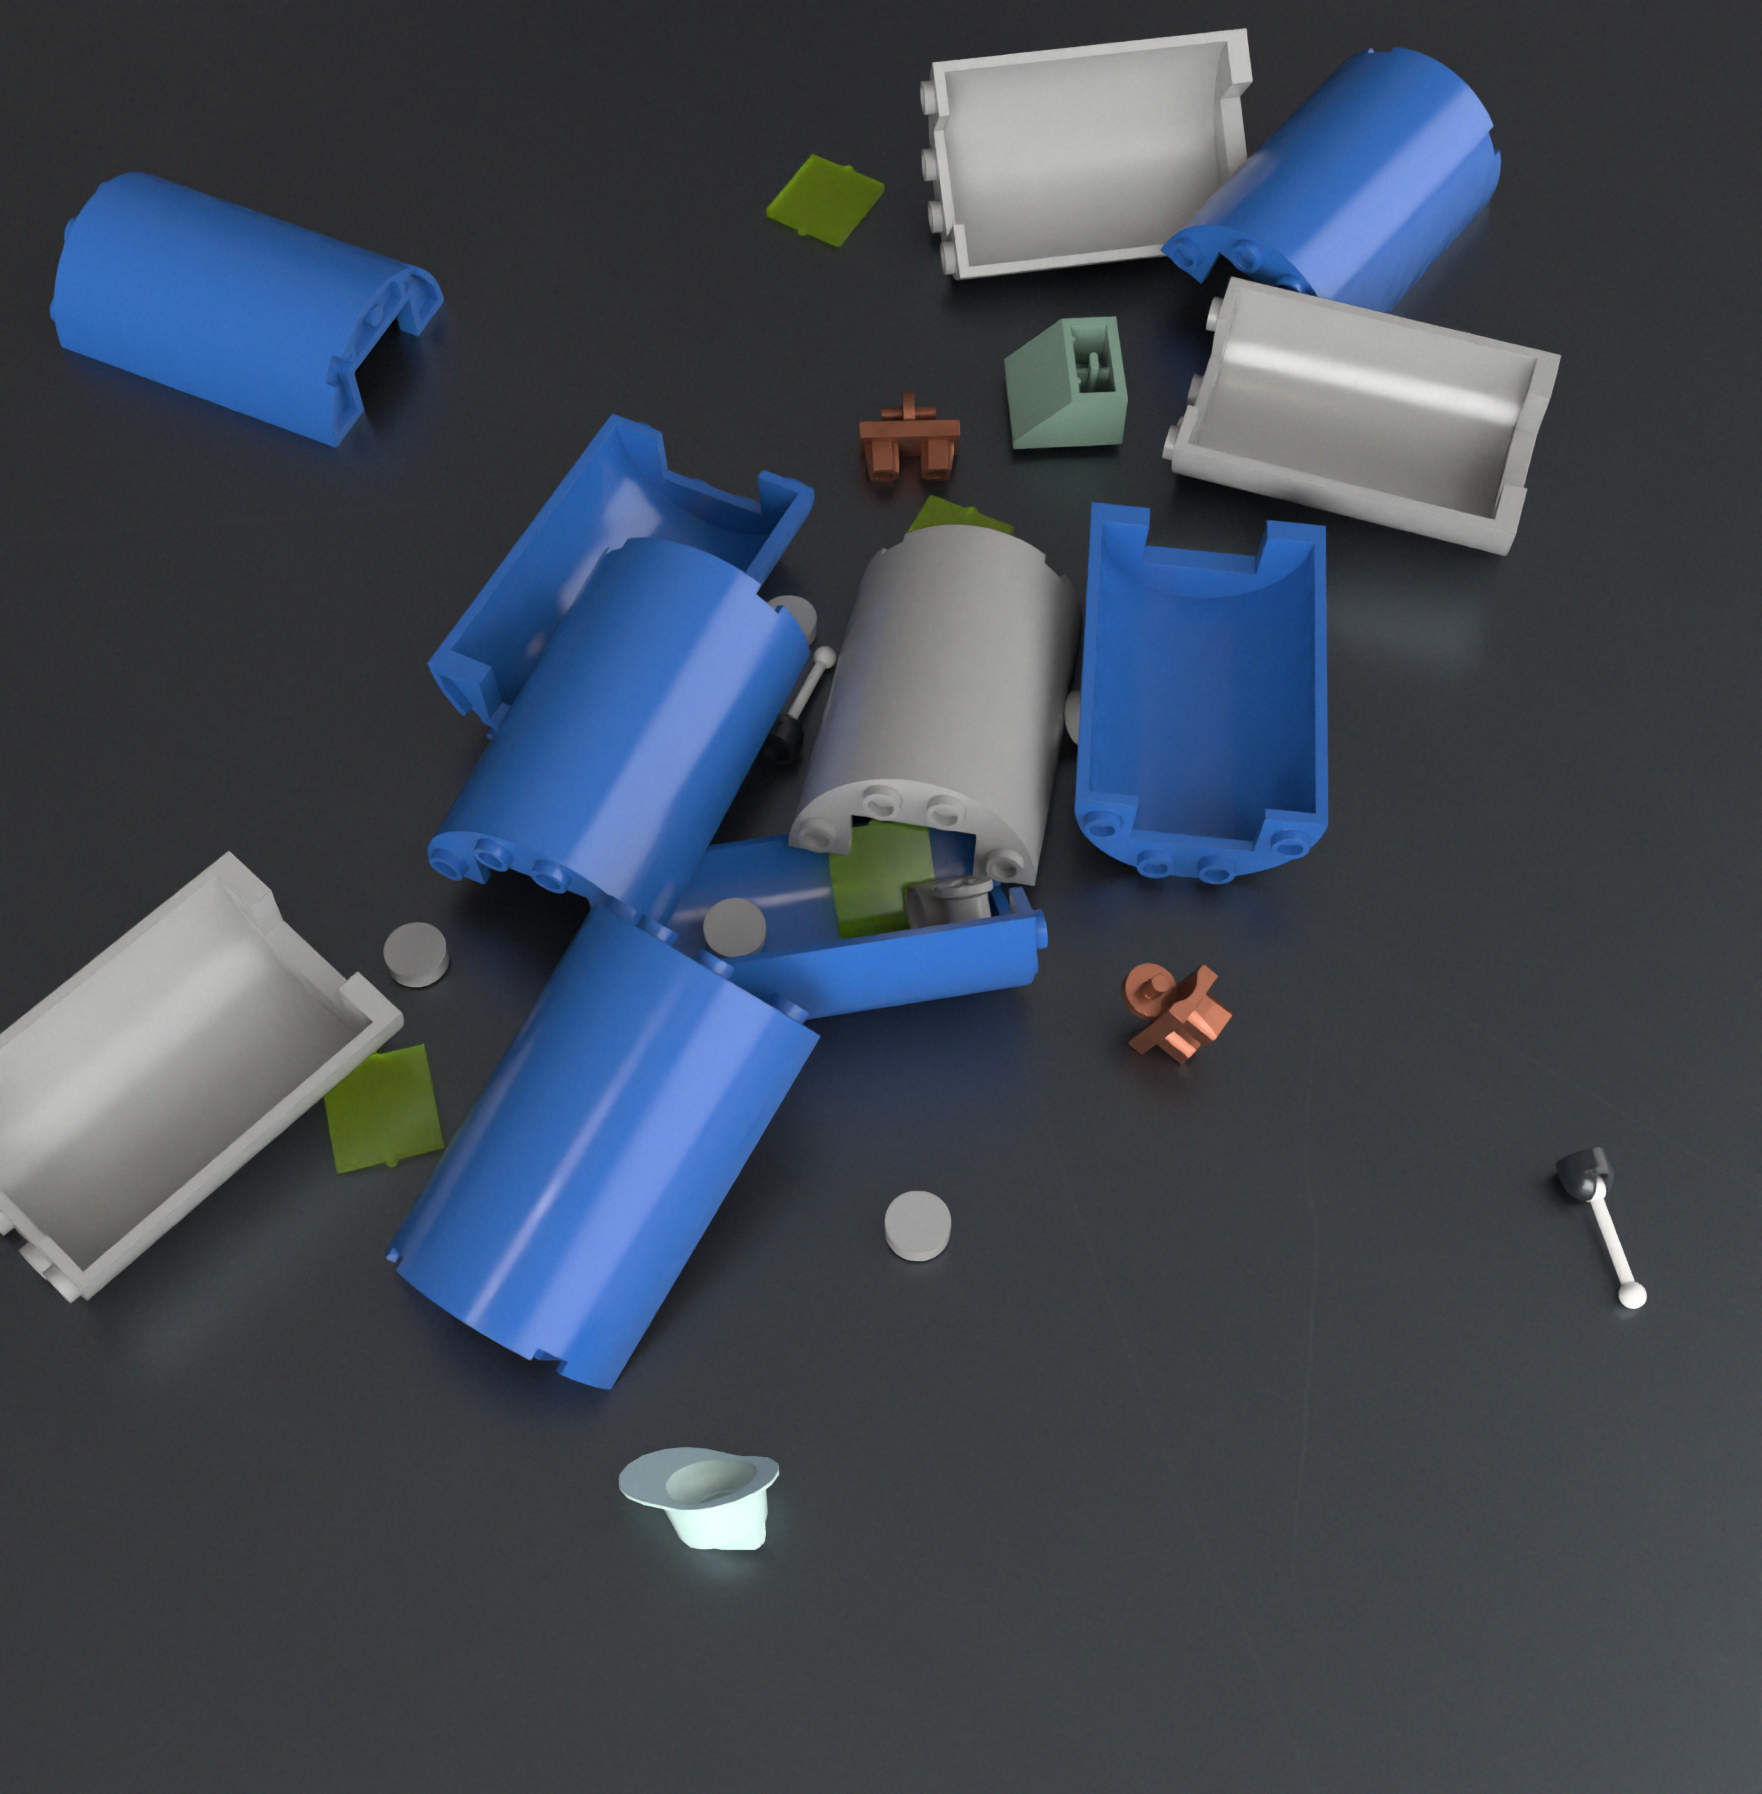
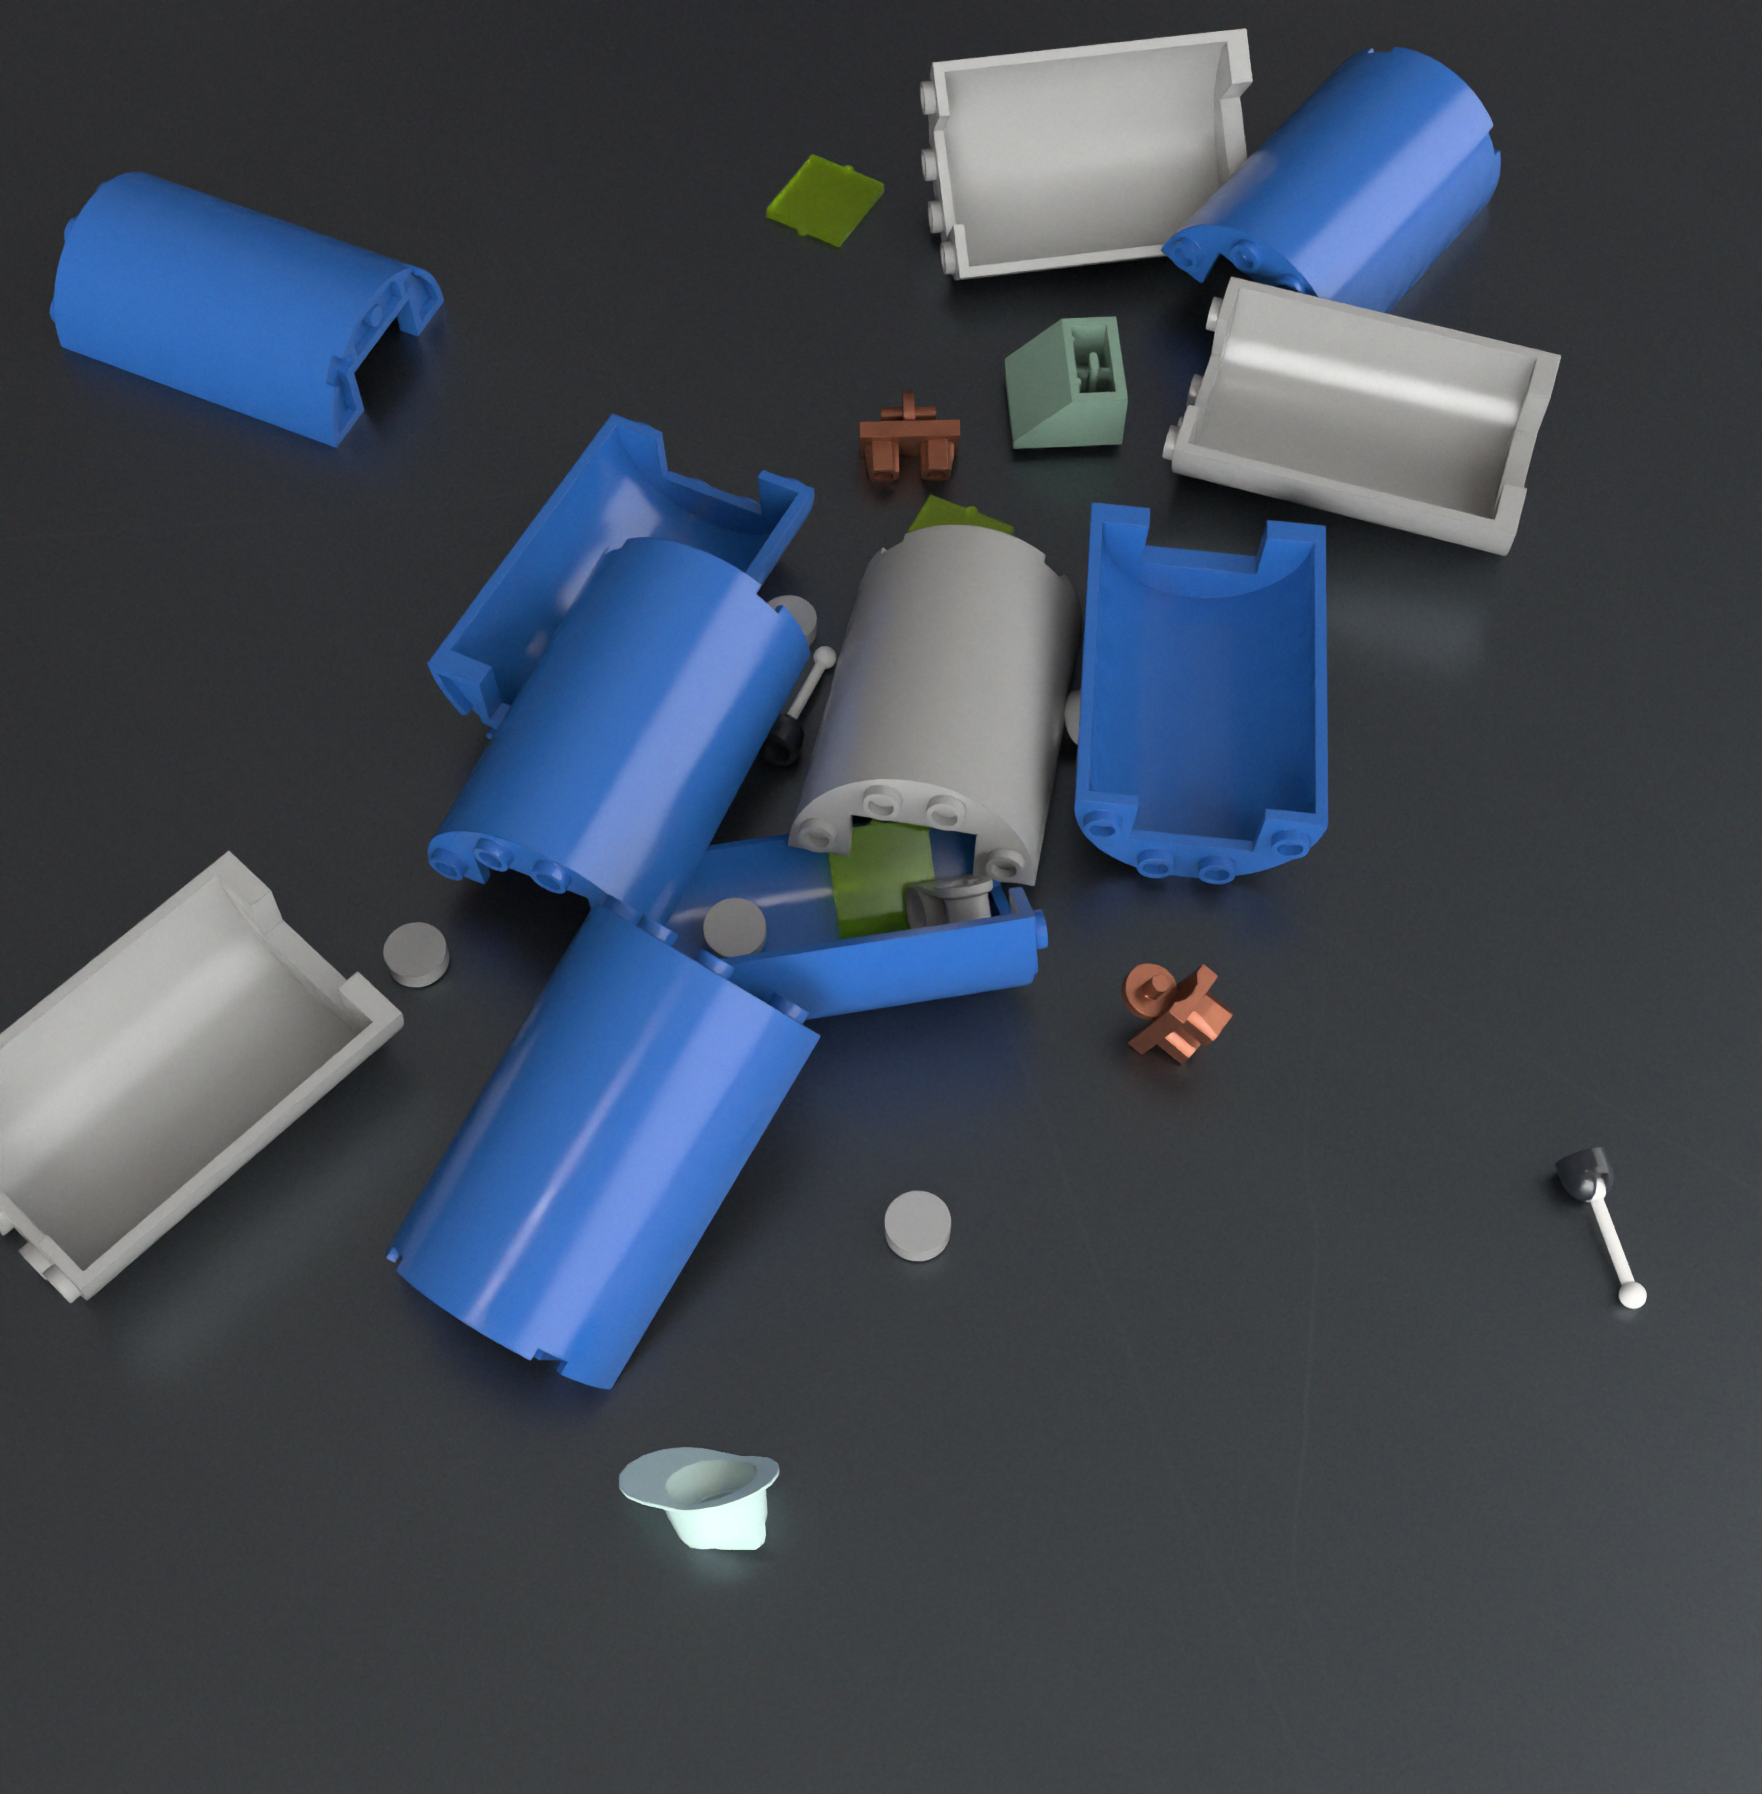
(384, 1111): clear neon green piece -> none

